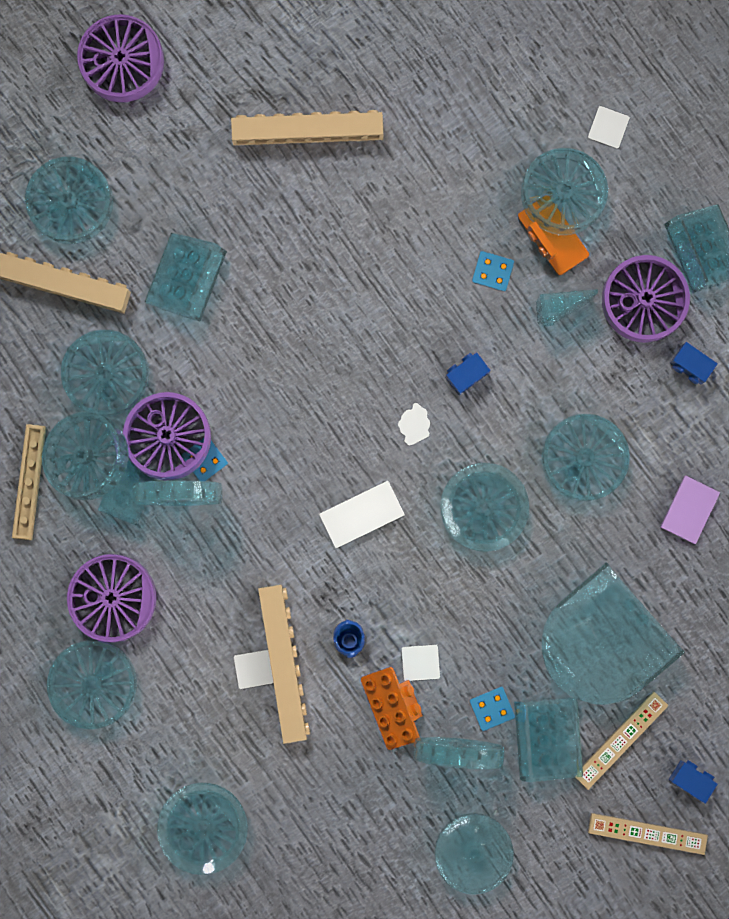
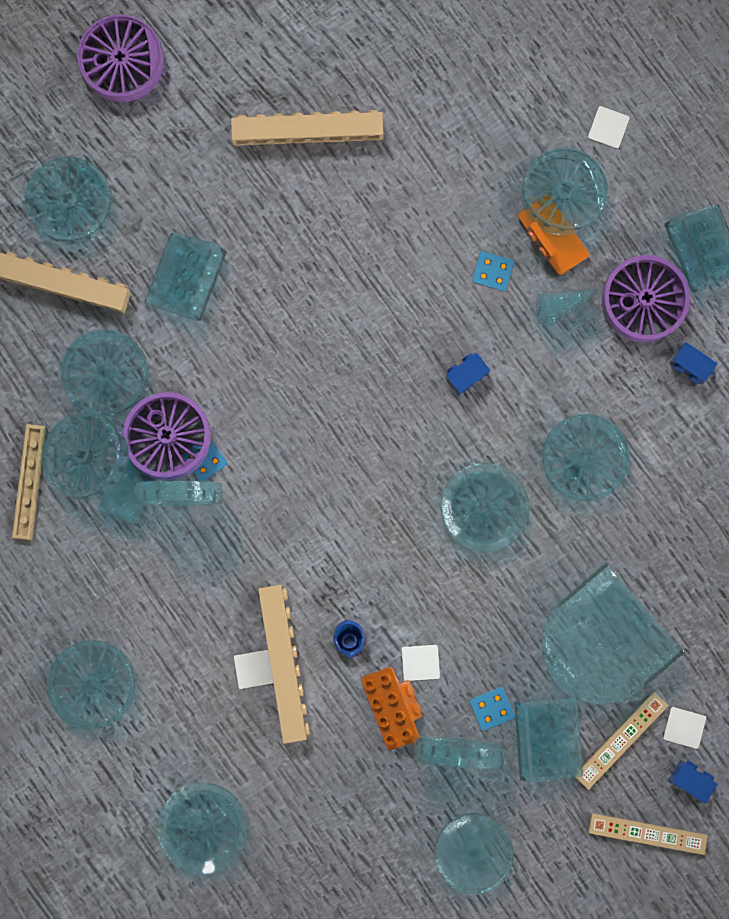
(148, 599): medium lavender piece -> none
(361, 514): white tile -> none
(414, 424): white sticker -> none
(684, 727): none -> white sticker
(690, 509): lavender tile -> none

